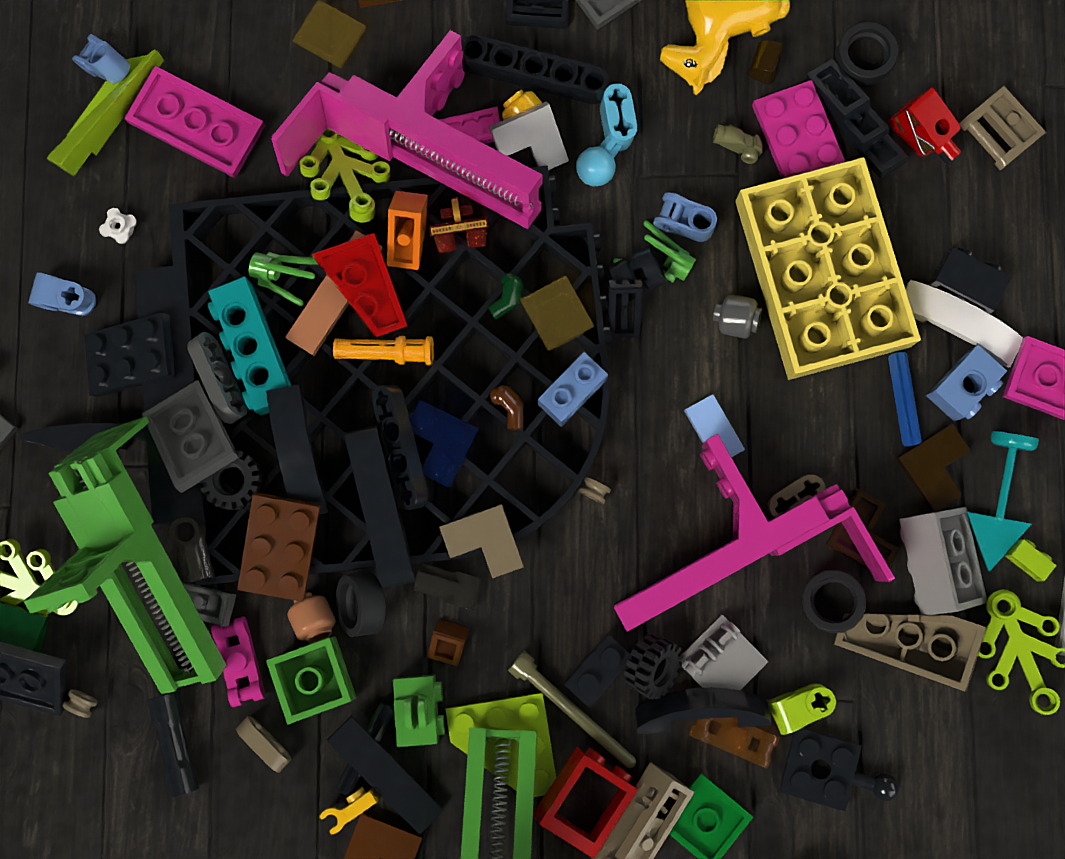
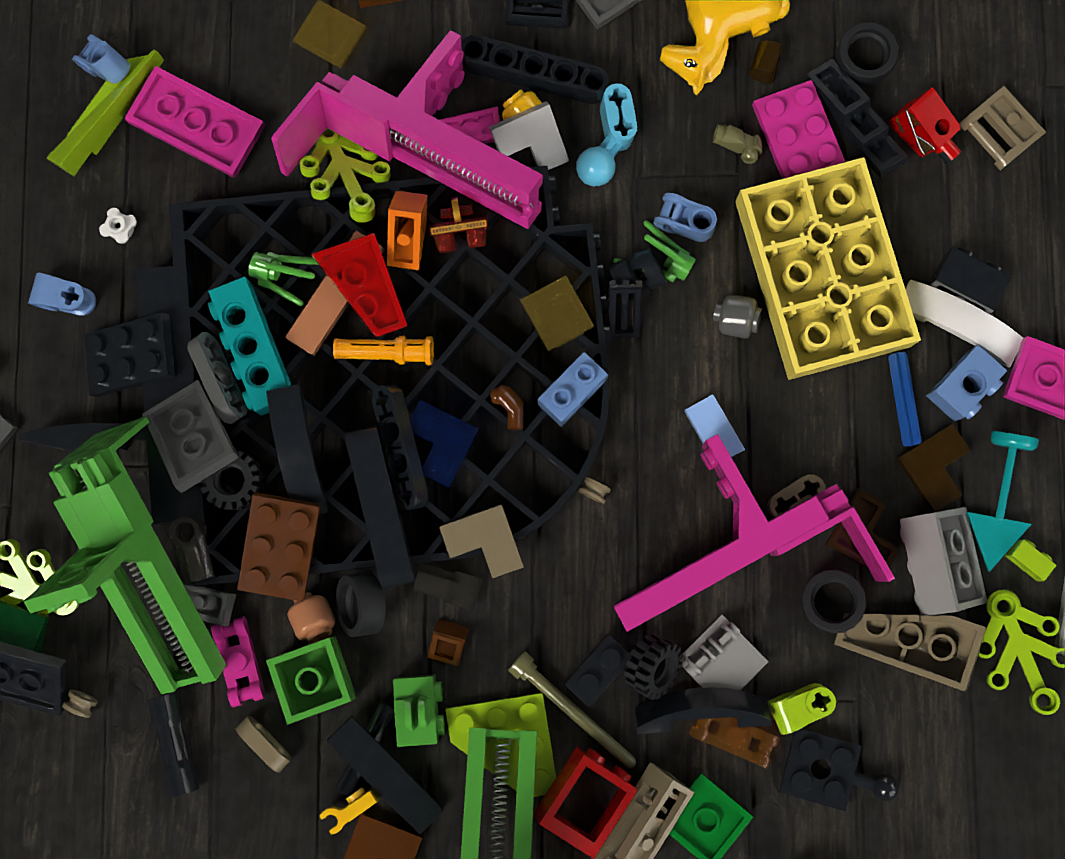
(510, 297): dark green arm -> none

